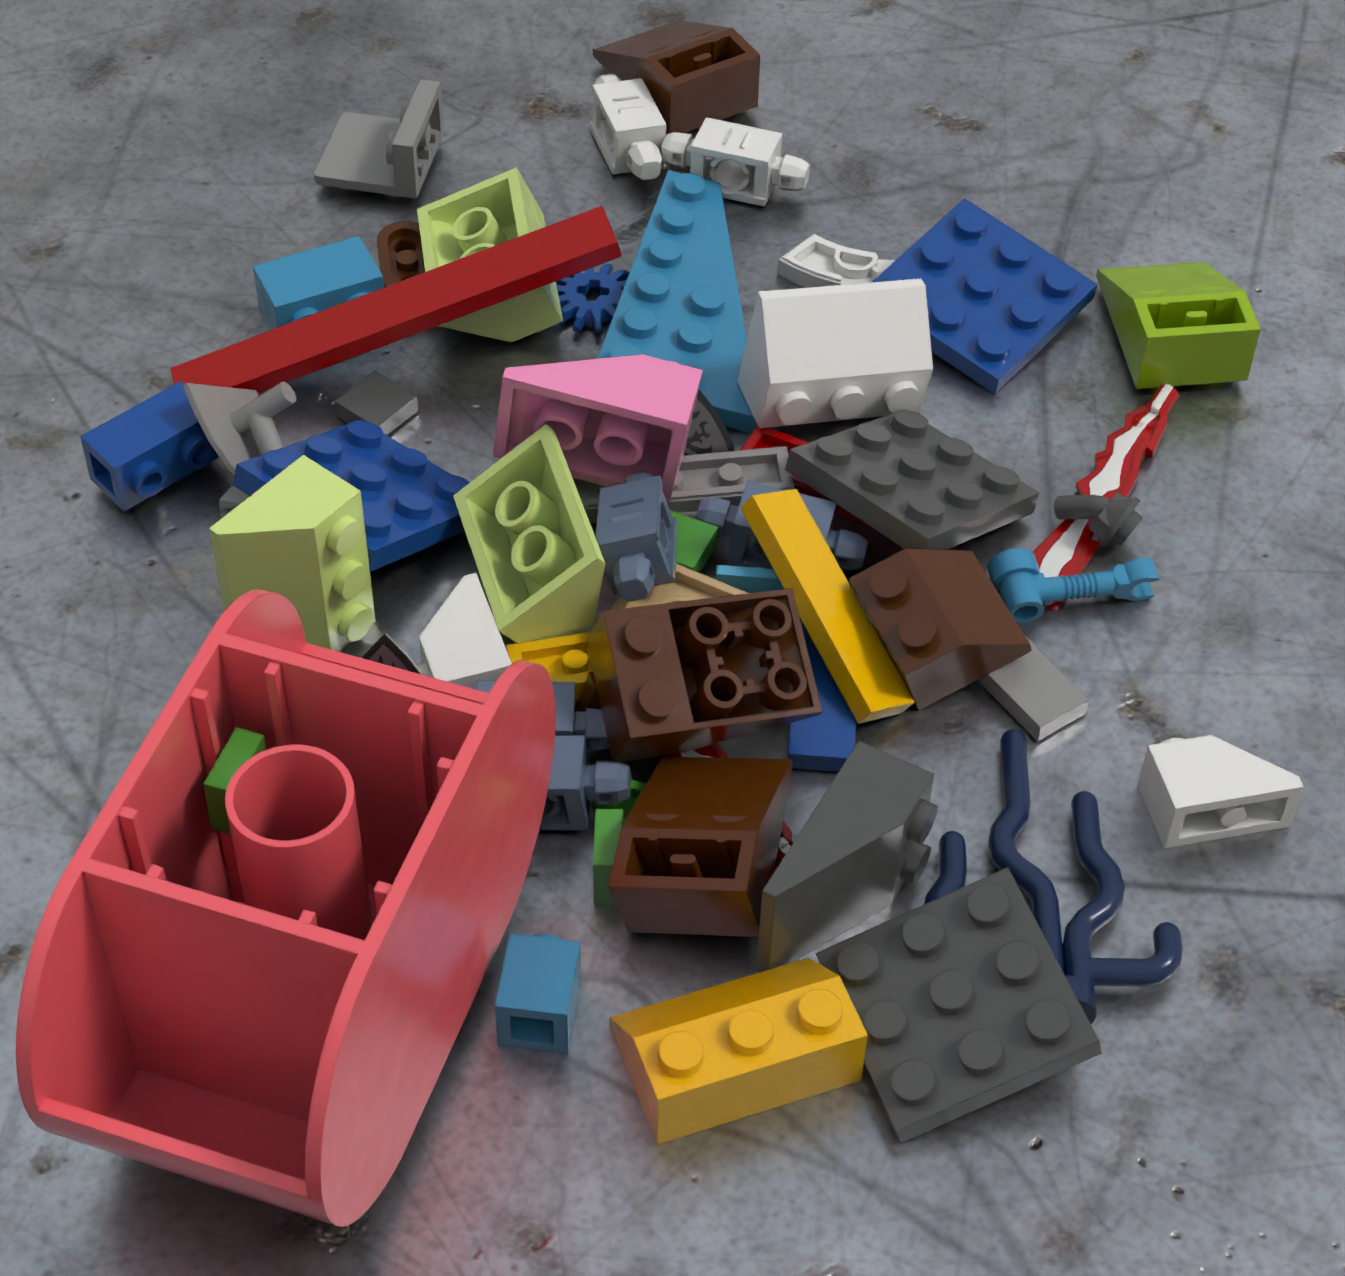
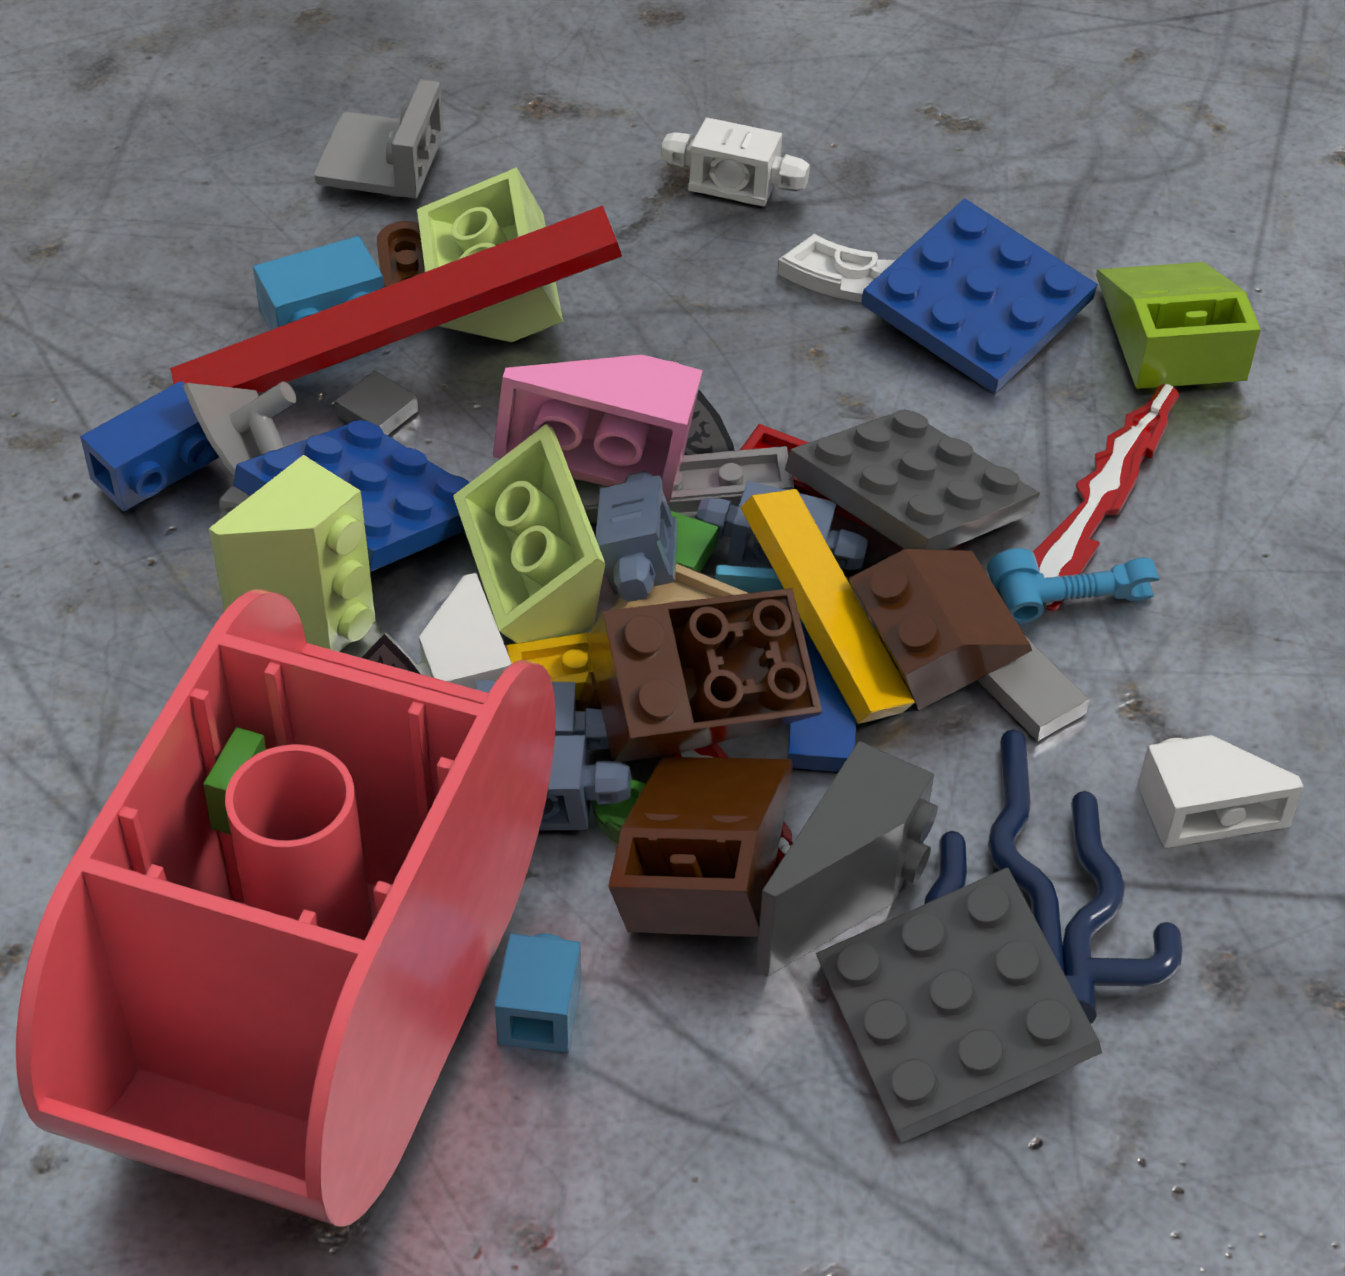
(587, 313): blue gear -> none
(606, 837): bright green tile -> none
(627, 126): white piece -> none
(685, 295): dark azure wing -> none
(688, 71): reddish brown slope -> none
(741, 1048): yellow slope -> none
(837, 353): white slope -> none
(1113, 518): dark grey plate -> none

